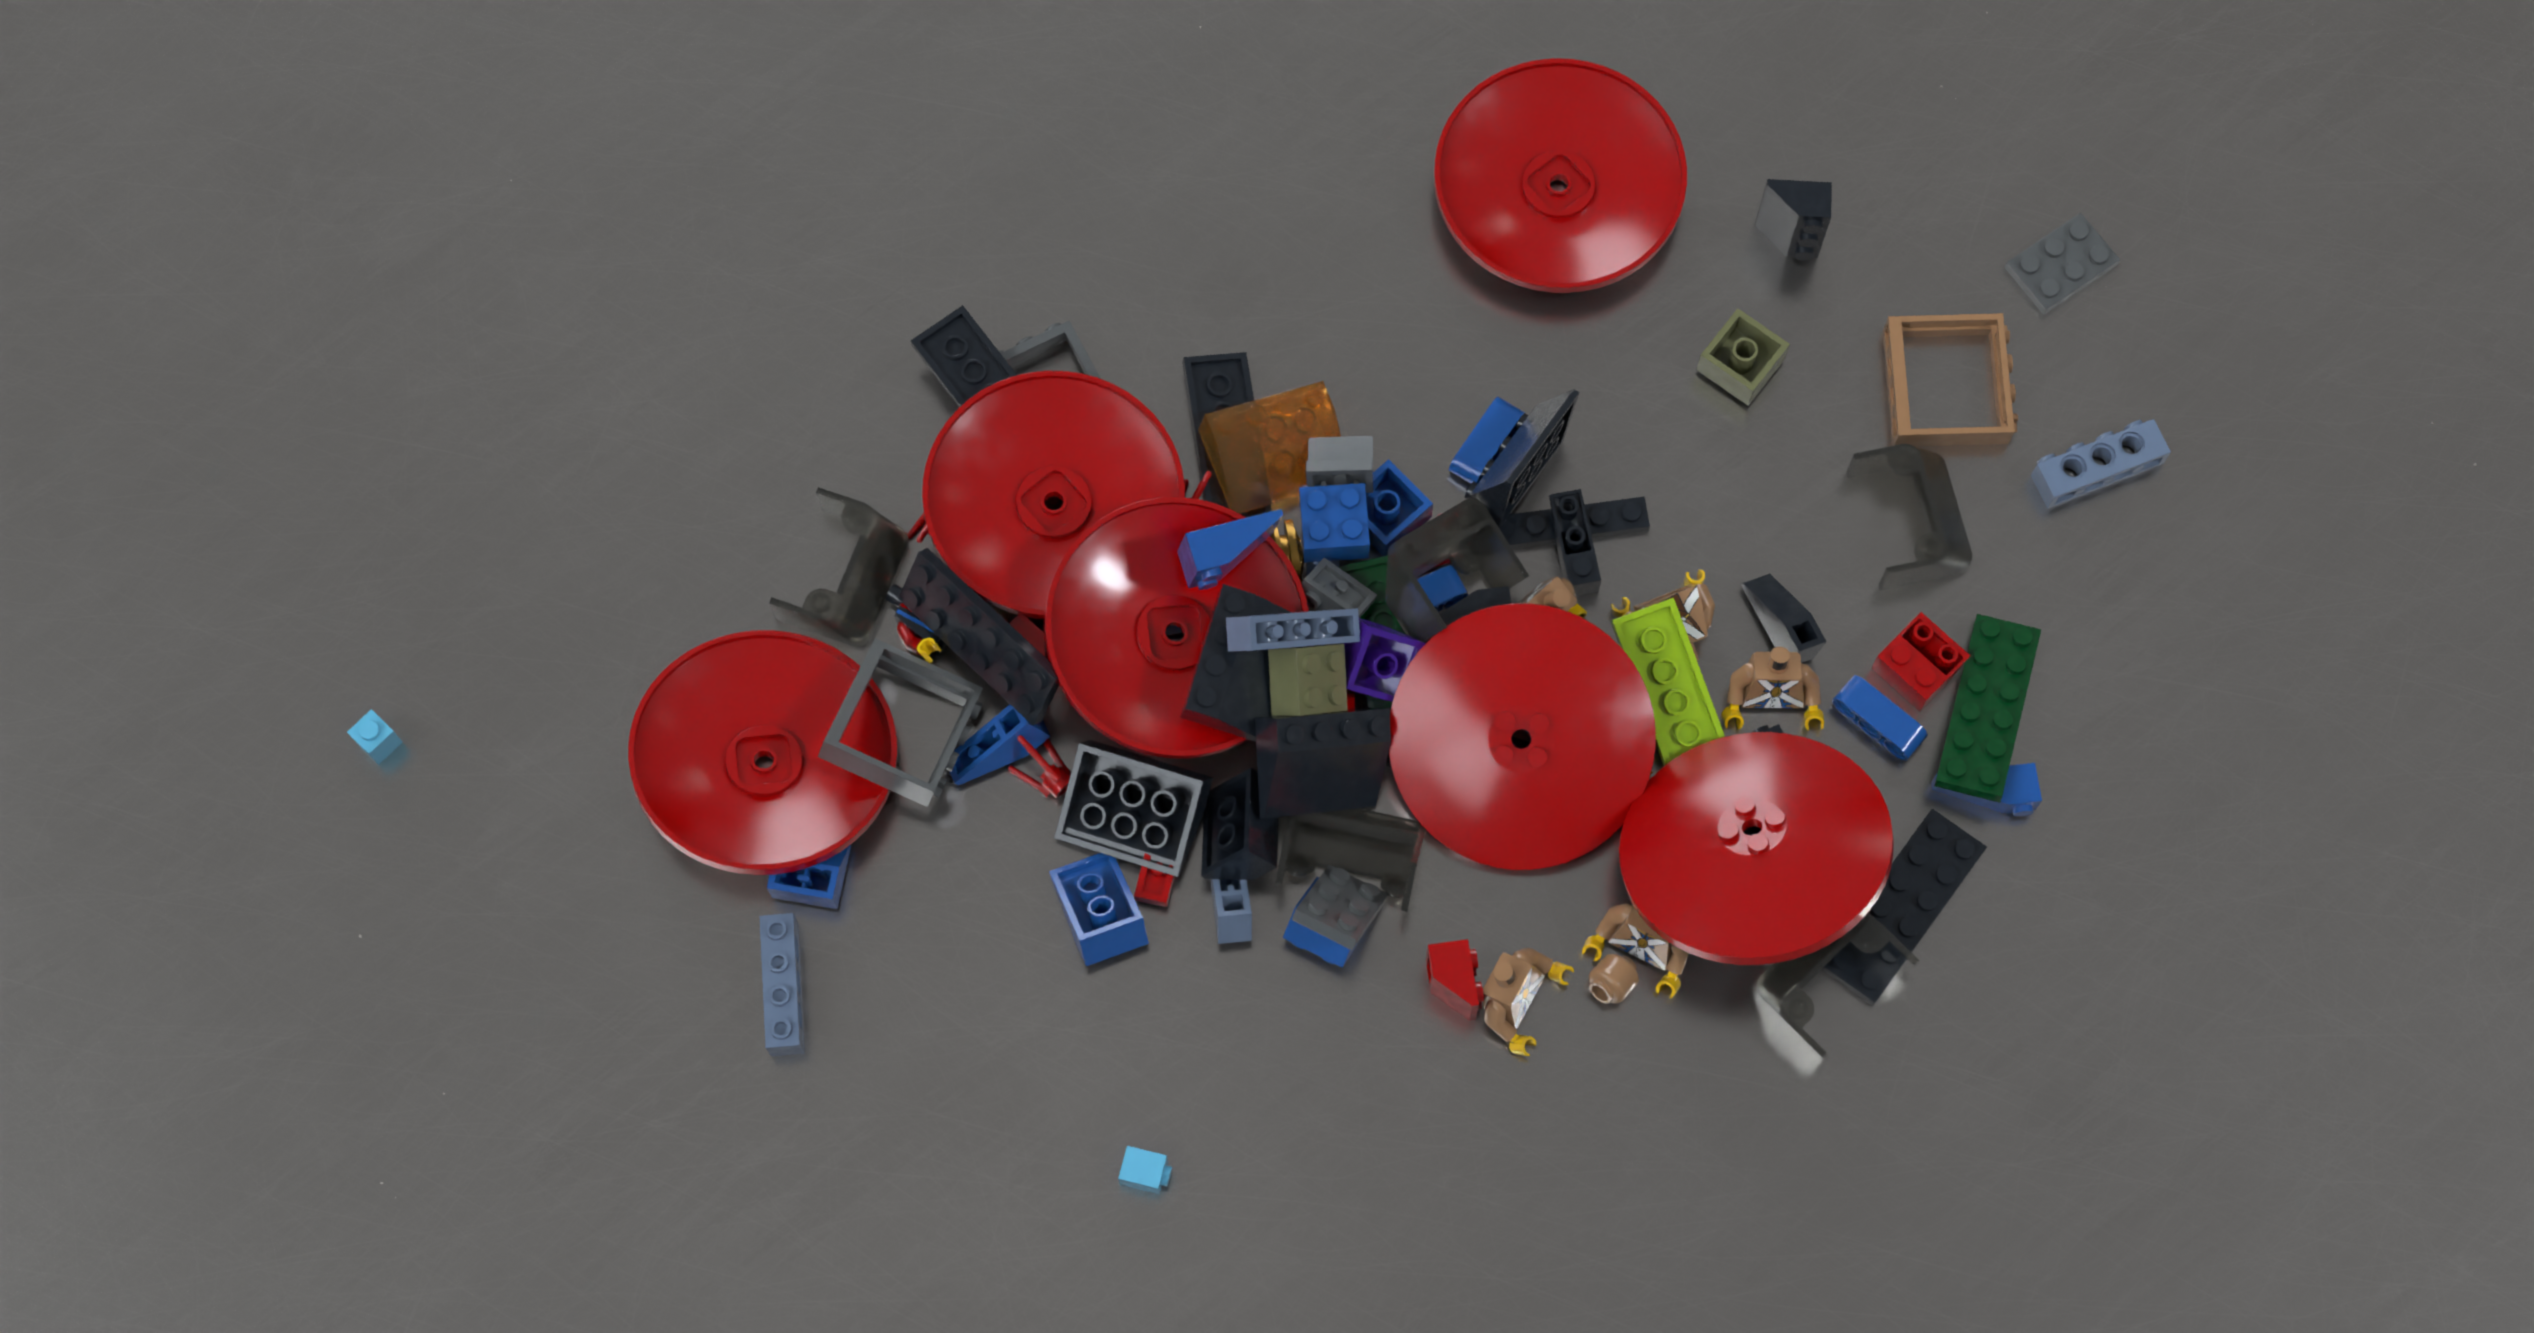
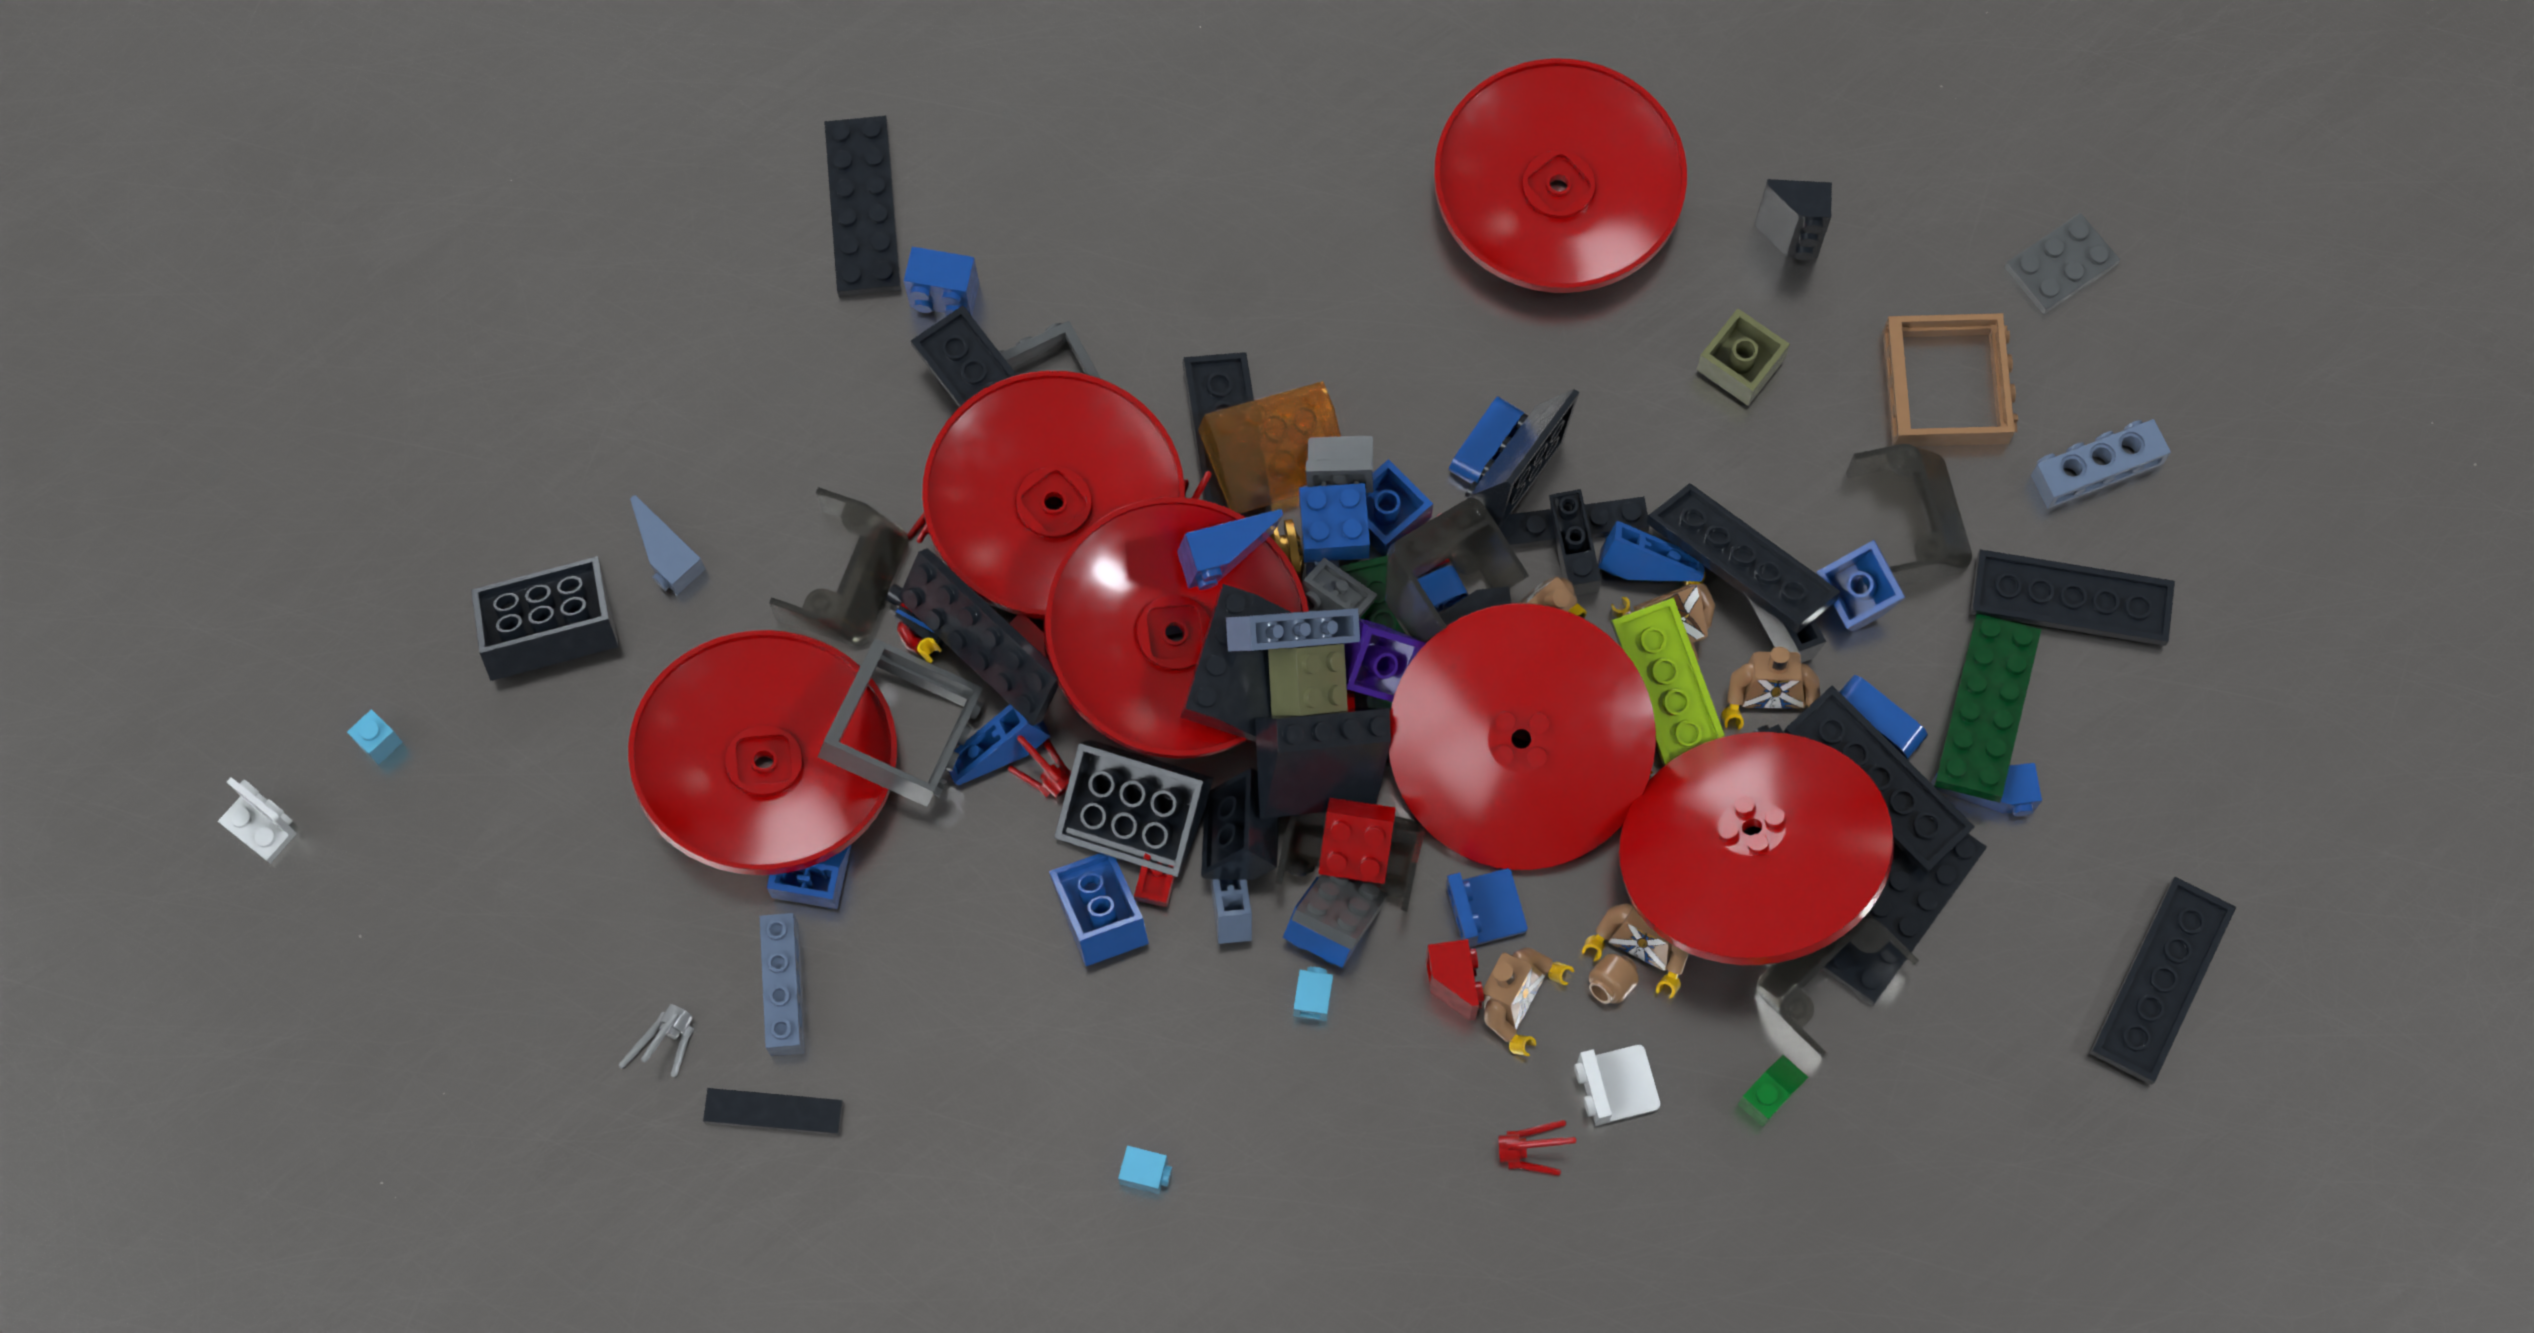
(257, 821): none -> white bracket
(543, 618): none -> black slope
(668, 555): none -> sand blue slope
(671, 1023): none -> light grey plant
(773, 1111): none -> black tile
(862, 206): none -> black plate
(940, 281): none -> blue brick
(1313, 994): none -> medium azure brick
(1357, 840): none -> red brick
(1486, 906): none -> blue bracket
(1514, 1147): none -> red plant
(1617, 1084): none -> white bracket
(1645, 557): none -> blue slope
(1743, 557): none -> black plate
(1772, 1090): none -> green slope
(1864, 584): none -> blue slope
(1920, 661): red slope -> none
(1921, 817): none -> black plate
(2073, 597): none -> black plate
(2163, 980): none -> black plate

